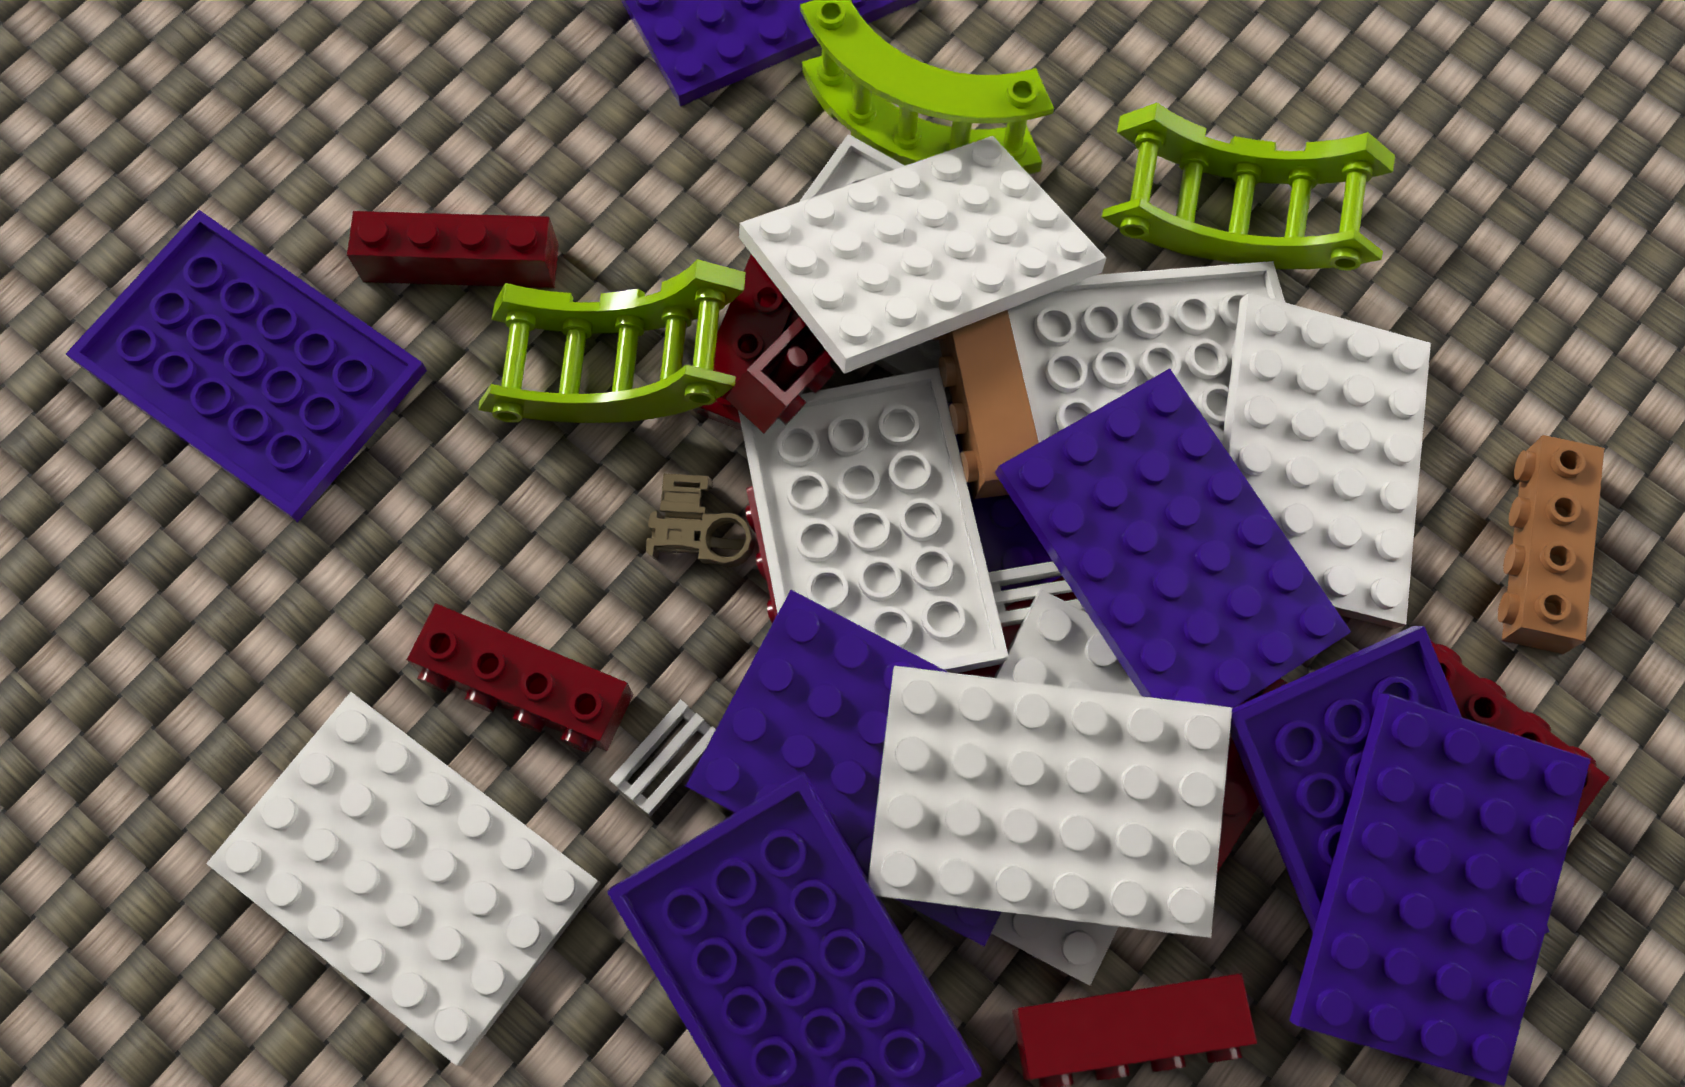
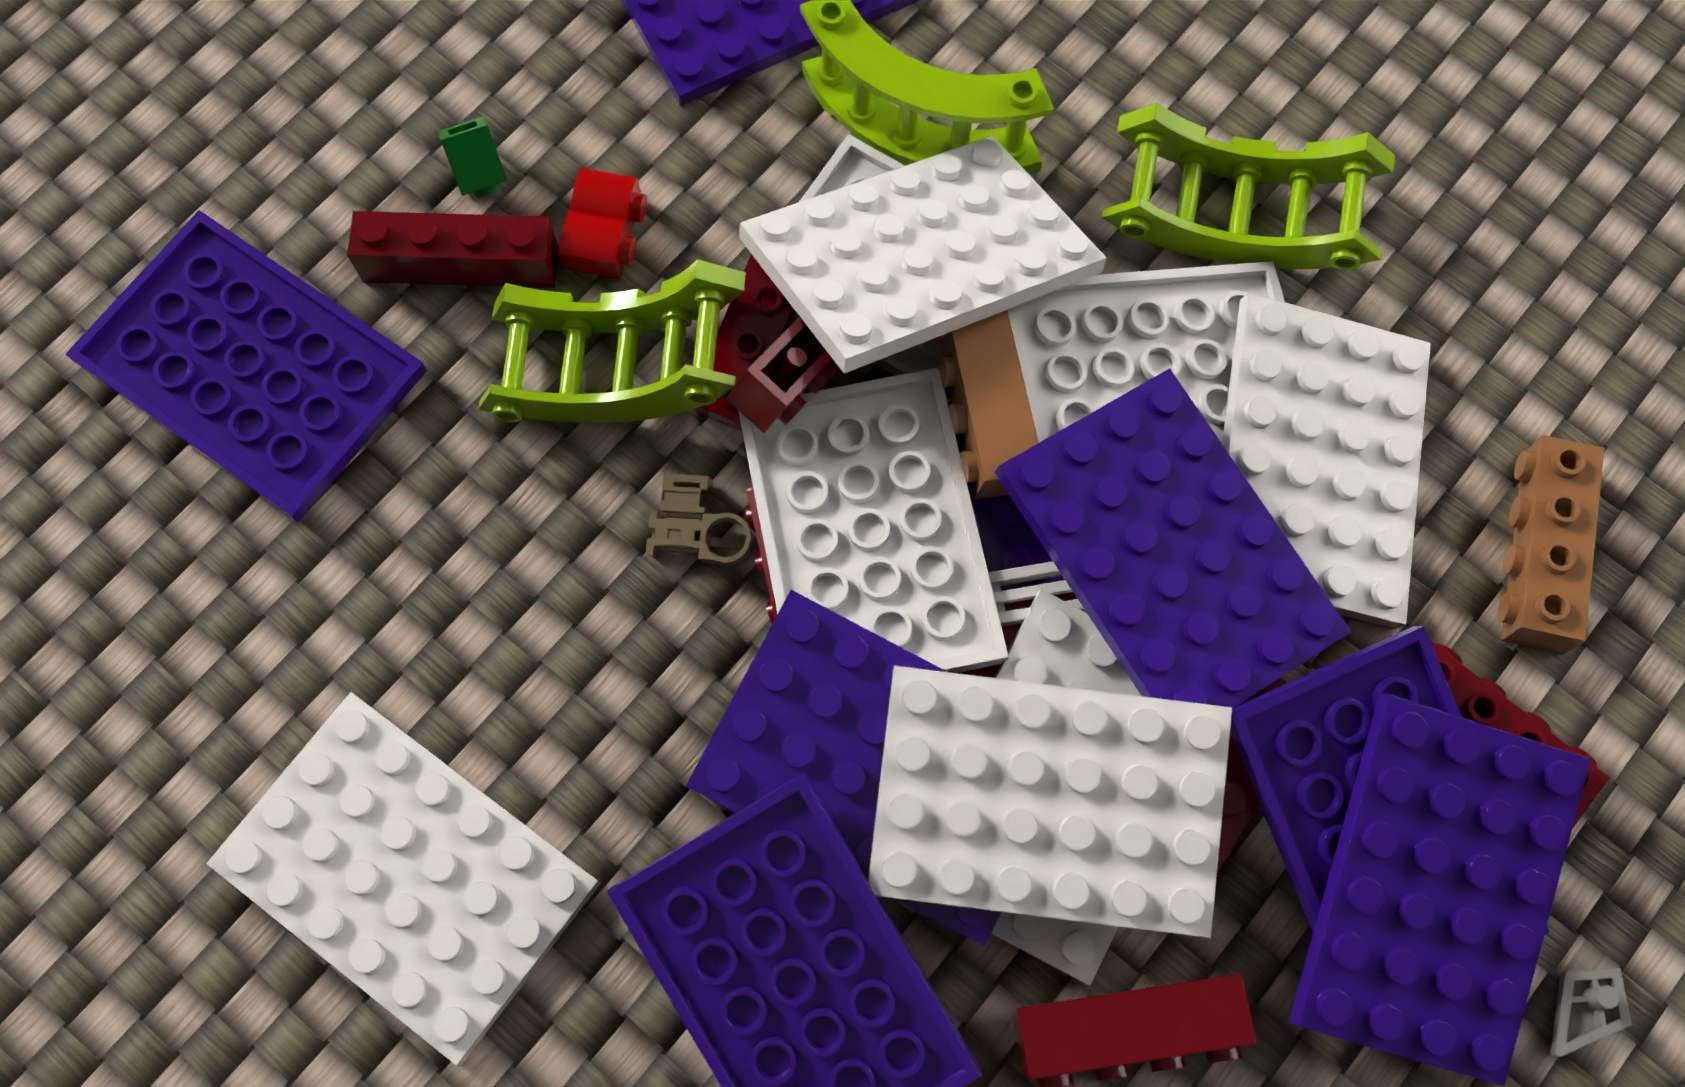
(473, 157): none -> green brick
(521, 678): dark red brick -> none
(601, 223): none -> red brick
(648, 746): white tile -> none
(1588, 1009): none -> light grey piece

